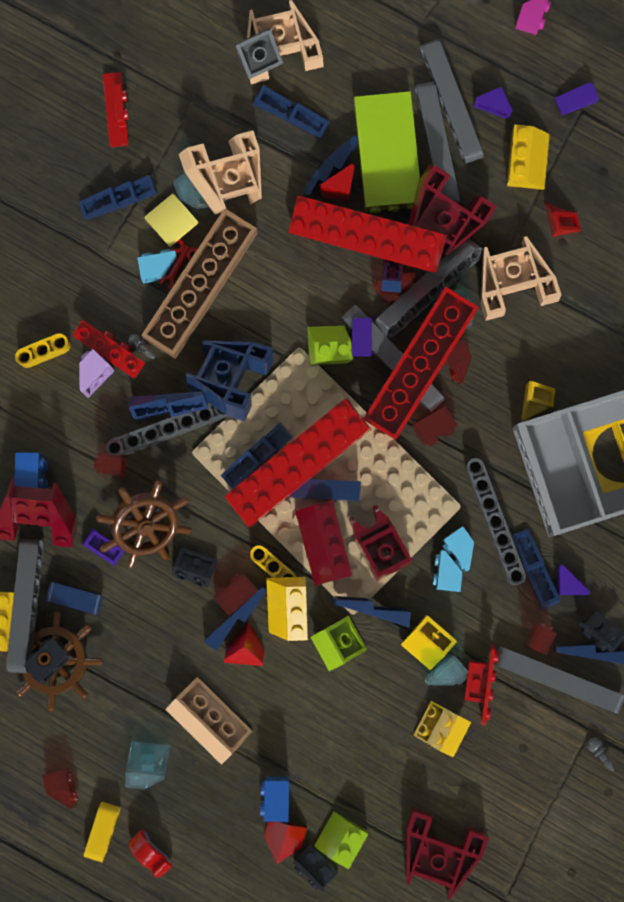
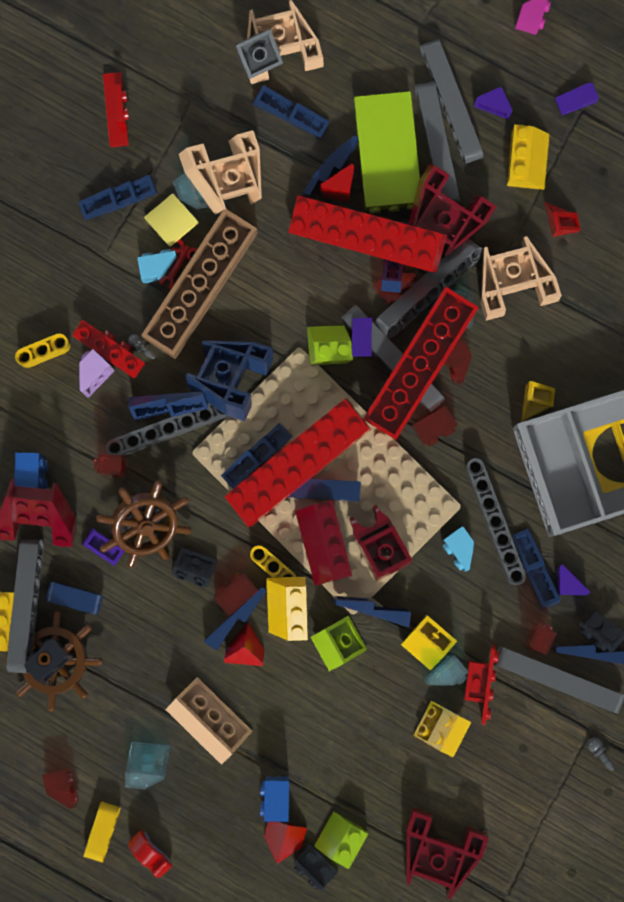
(448, 574): medium azure slope -> none

